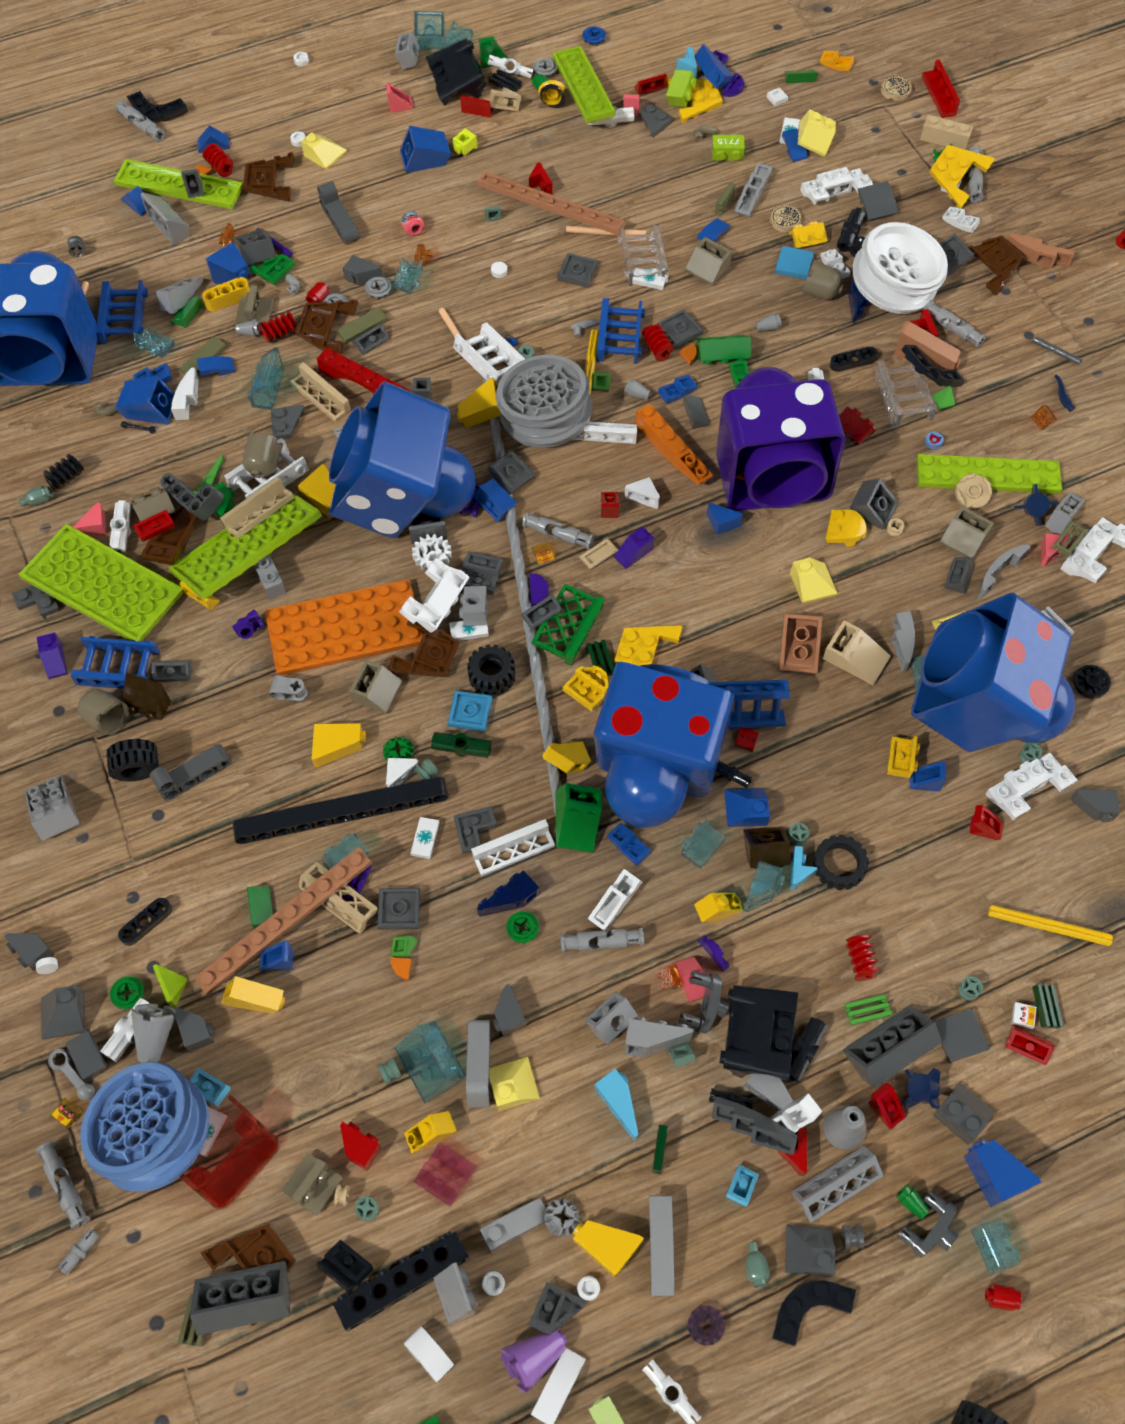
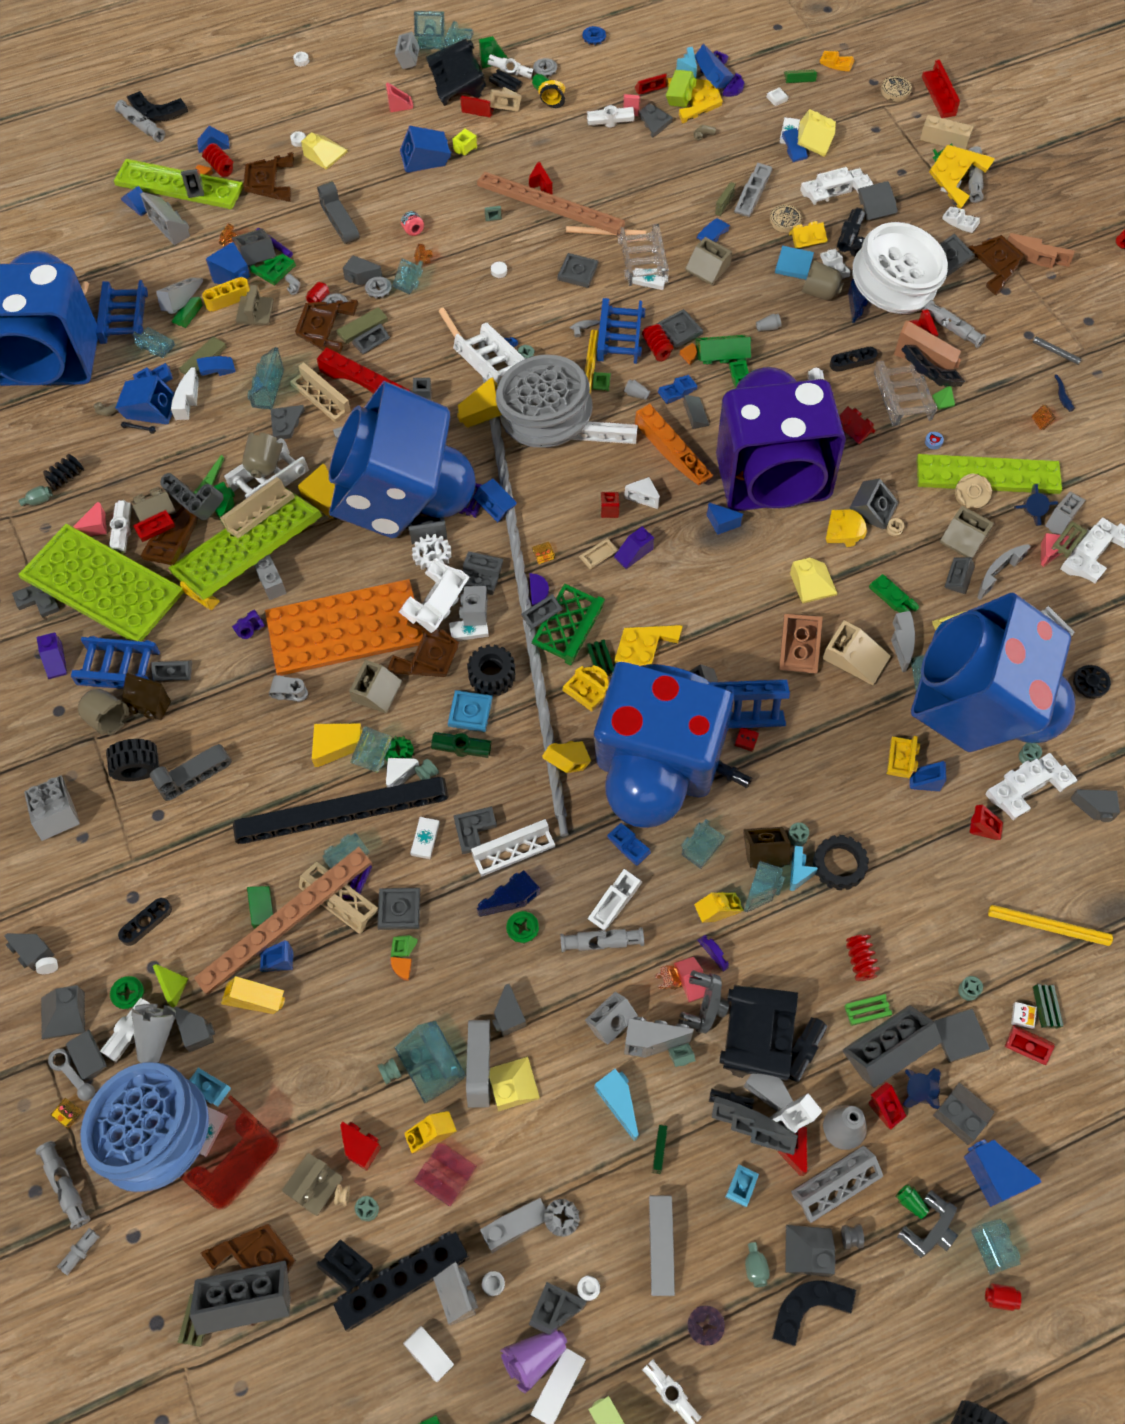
(76, 246): flat silver wheel -> none
(248, 328): light grey cone -> none
(277, 326): red piece -> none
(371, 749): none -> clear light blue bracket
(511, 472): dark grey tile -> none
(567, 534): light grey piece -> none
(577, 817): green slope -> none
(583, 84): lime plate -> none
(607, 1245): yellow slope -> none
(728, 147): lime brick -> none
(746, 807): blue slope -> none
(892, 595): none -> green hinge

